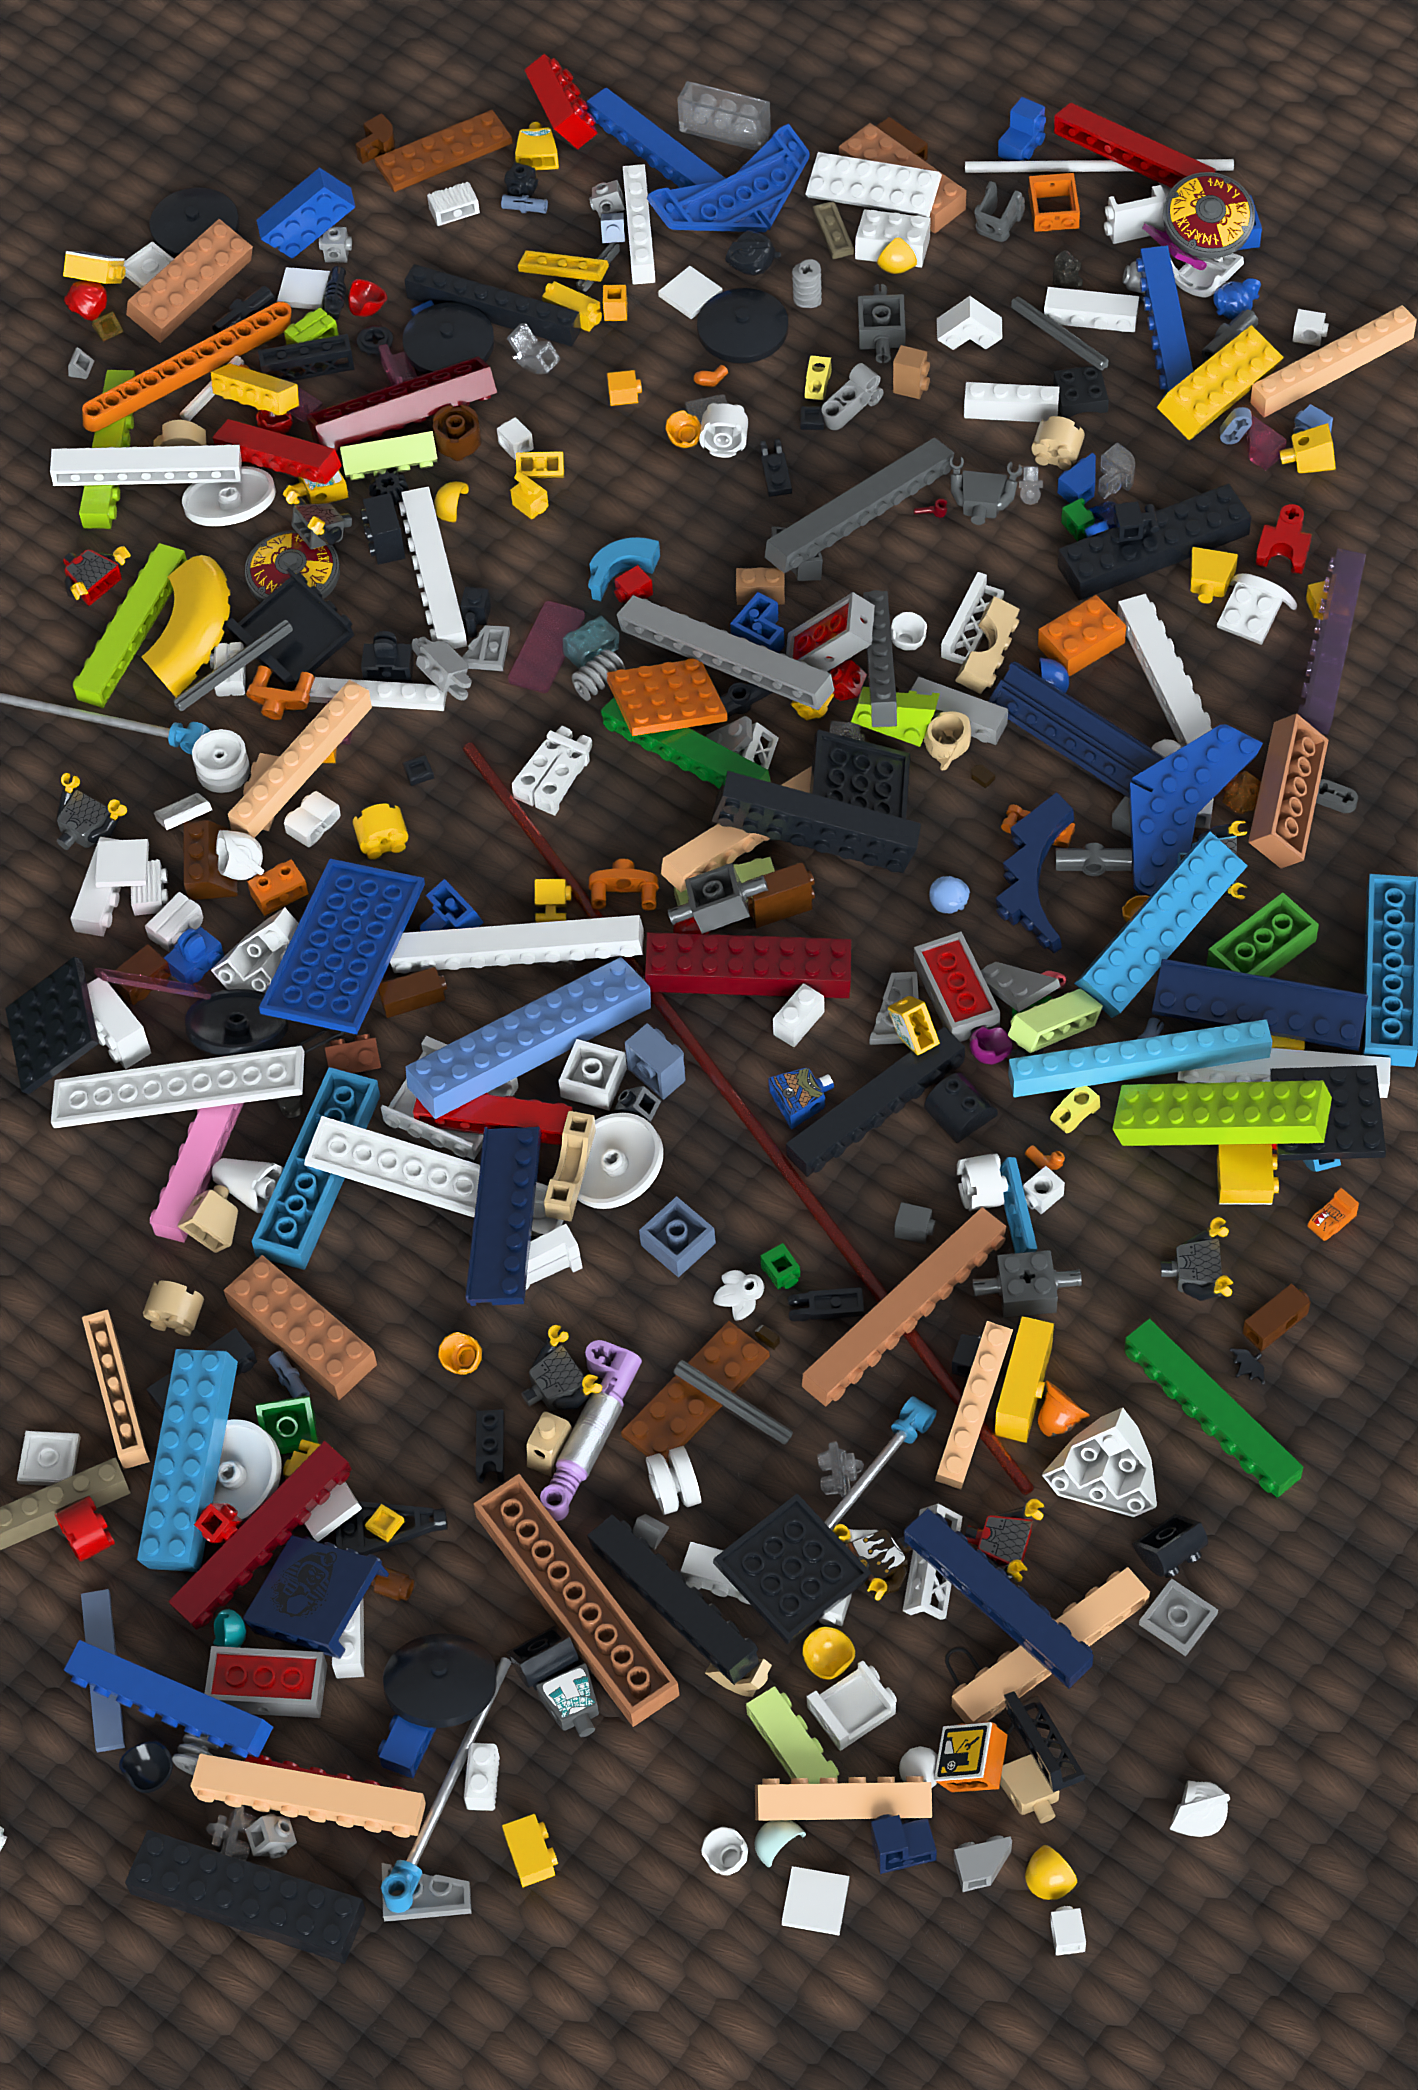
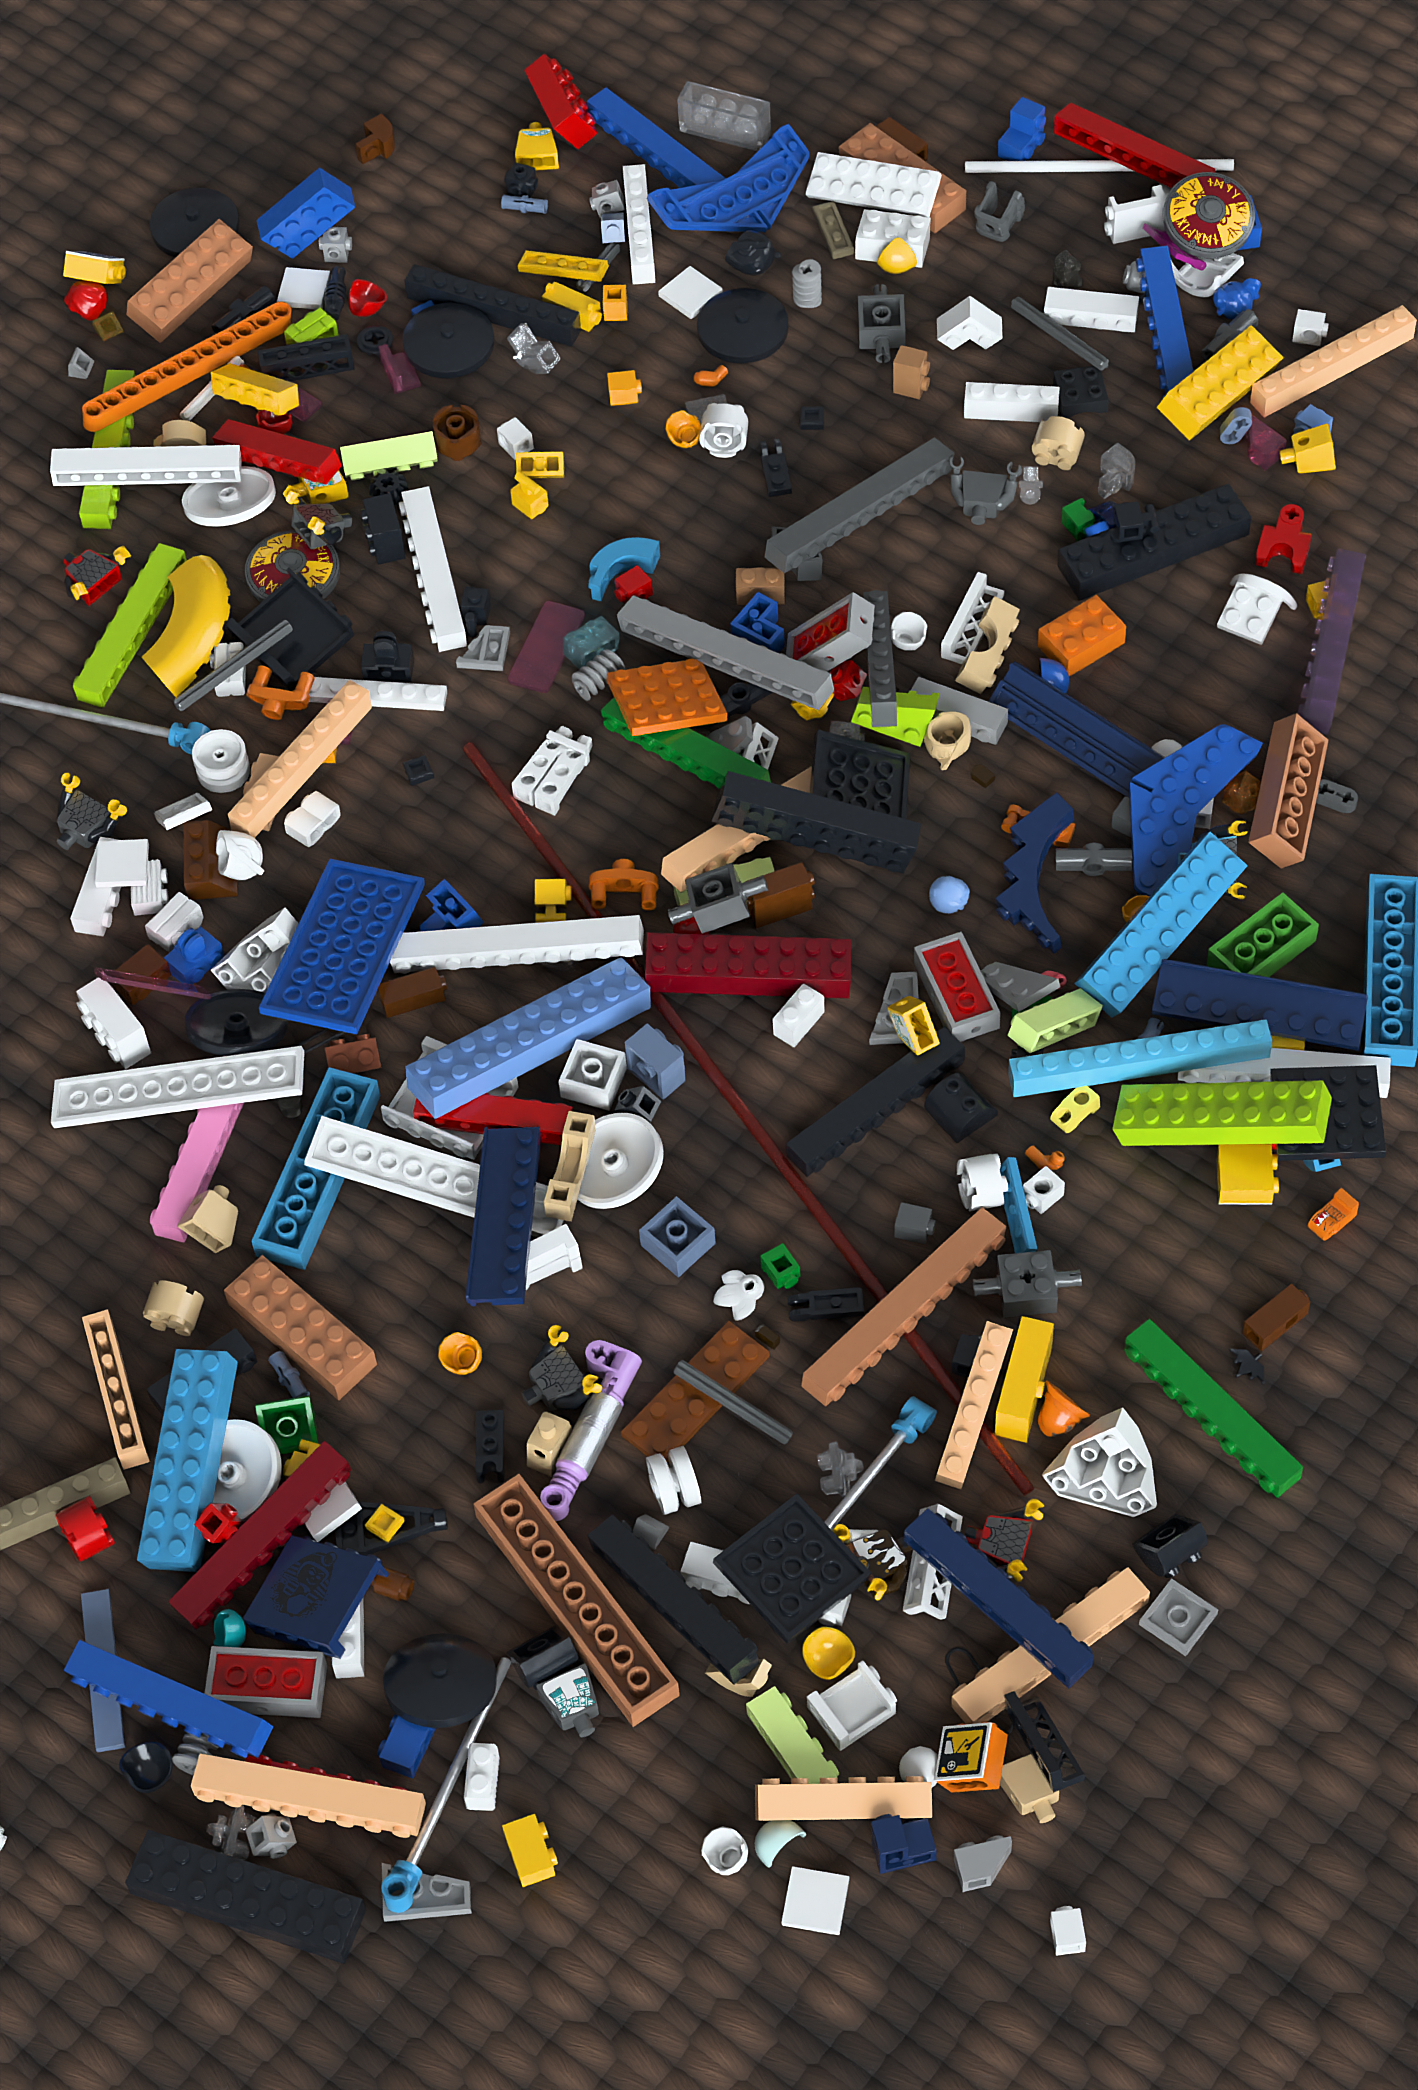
(48, 1457): white tile -> none
(52, 1025): black plate -> none
(146, 264): white tile -> none
(248, 1180): white cone -> none
(277, 887): orange brick -> none
(380, 830): yellow brick -> none
(401, 404): brick -> none
(442, 666): light grey hinge -> none
(443, 150): dark orange plate -> none
(447, 500): yellow helmet -> none
(453, 203): white brick -> none
(799, 1094): torso -> none
(817, 378): light yellow leg -> none
(860, 388): light grey piece -> none
(938, 509): dark red hand -> none
(990, 1045): magenta hair -> none
(1049, 1874): yellow helmet -> none
(1063, 185): orange window -> none
(1079, 480): blue slope -> none
(1163, 669): white brick -> none
(1199, 1264): torso -> none
(1201, 1810): white helmet -> none
(1211, 573): yellow torso -> none

